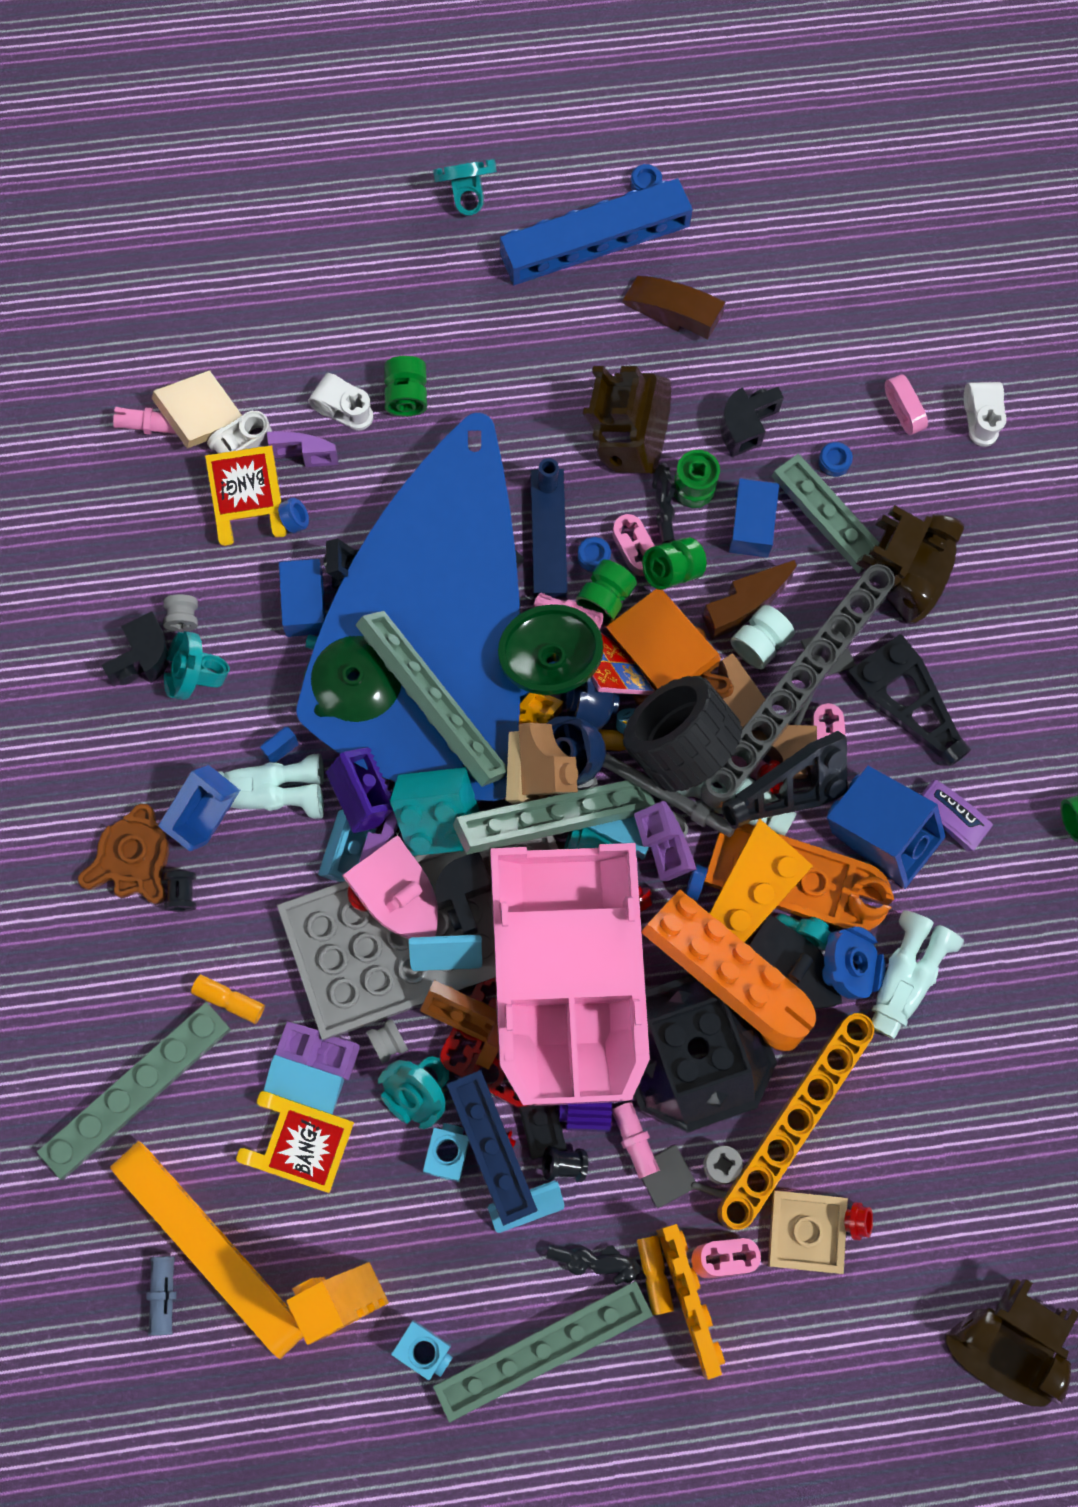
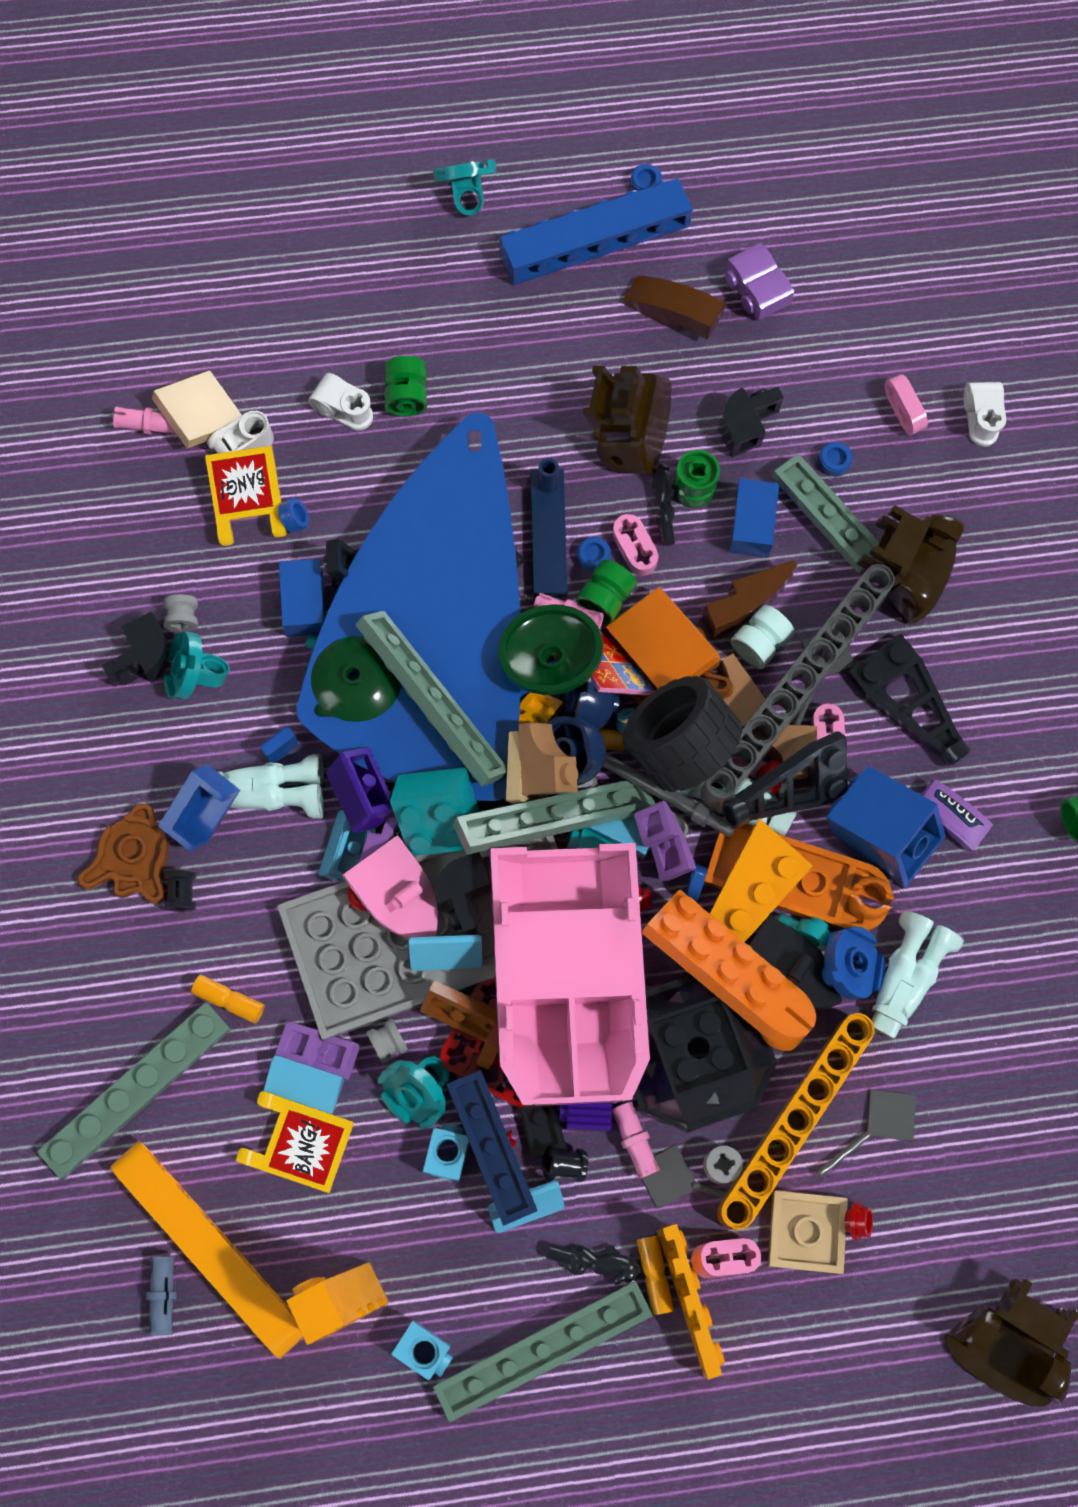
(313, 449): medium lavender slope -> none
(674, 563): green wheel -> none
(759, 281): none -> medium lavender brick
(889, 1116): none -> dark grey piece

